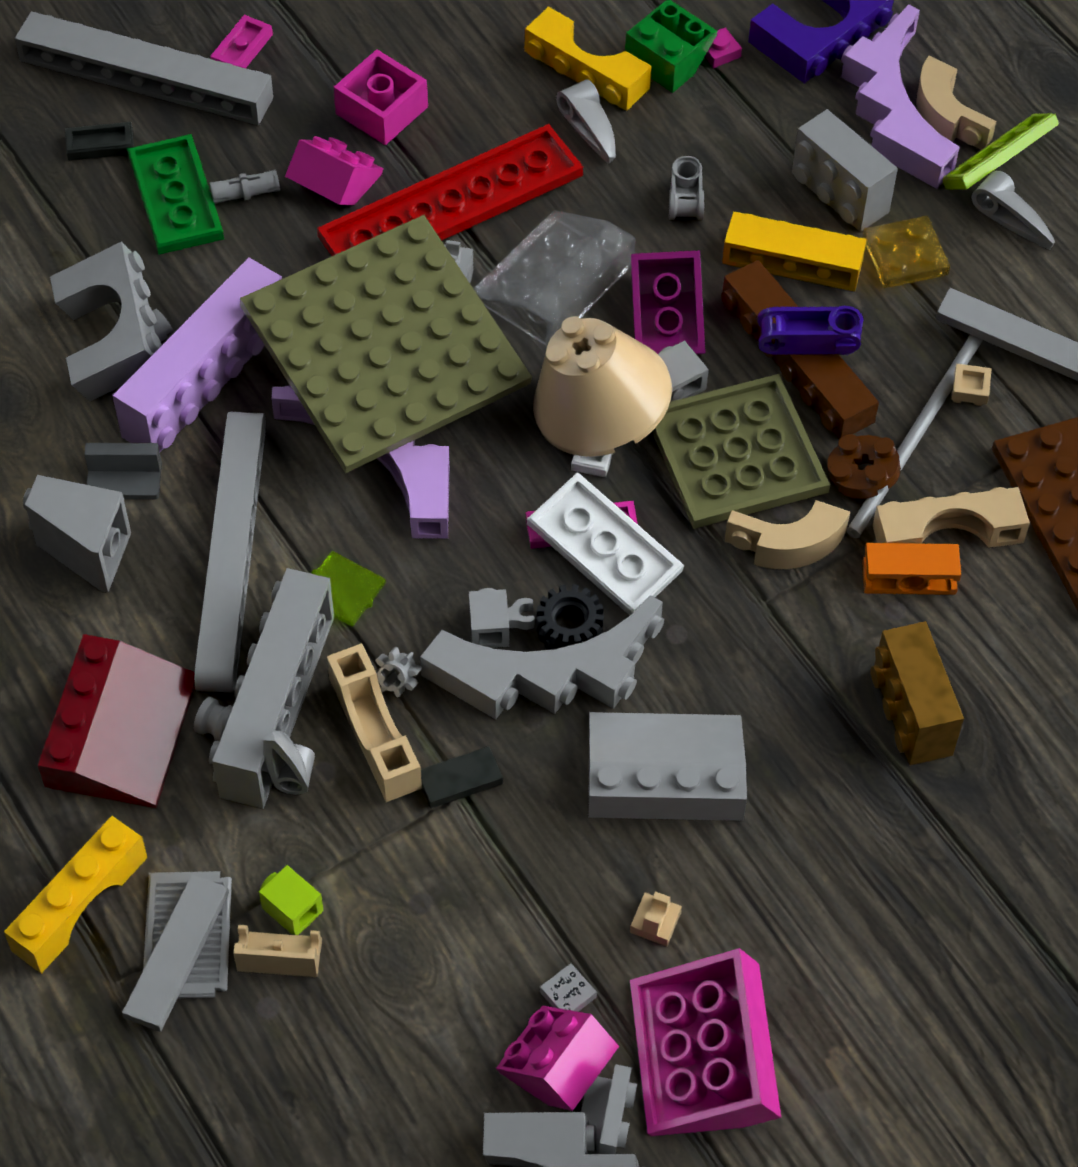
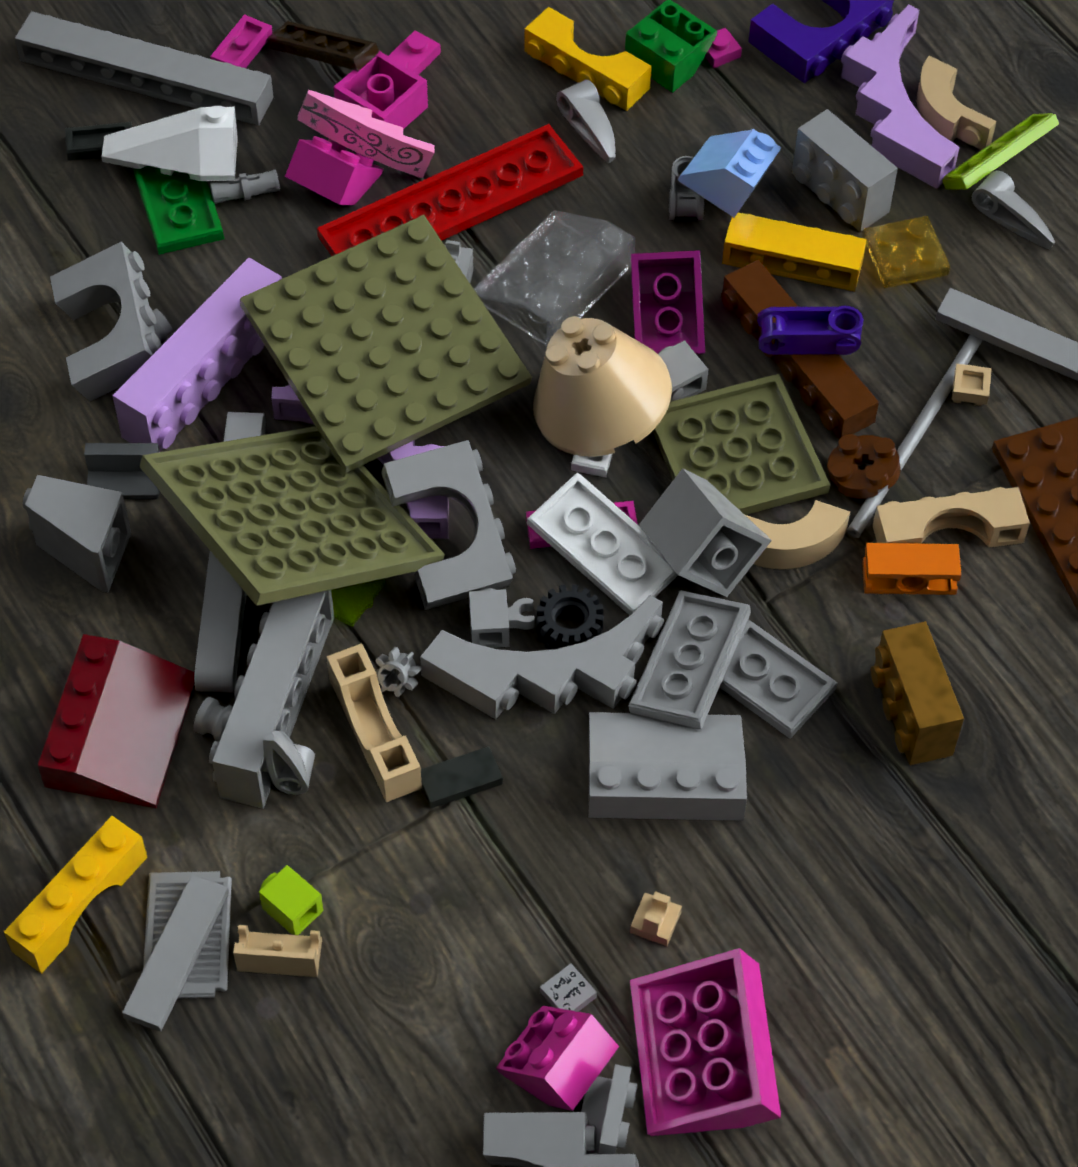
(189, 142): none -> white wedge
(289, 514): none -> olive plate
(323, 45): none -> dark brown tile
(365, 135): none -> bright pink slope
(416, 52): none -> dark pink plate
(454, 474): none -> light grey arch
(690, 659): none -> light grey tile
(703, 534): none -> light grey slope
(730, 168): none -> light blue slope
(775, 681): none -> light grey tile

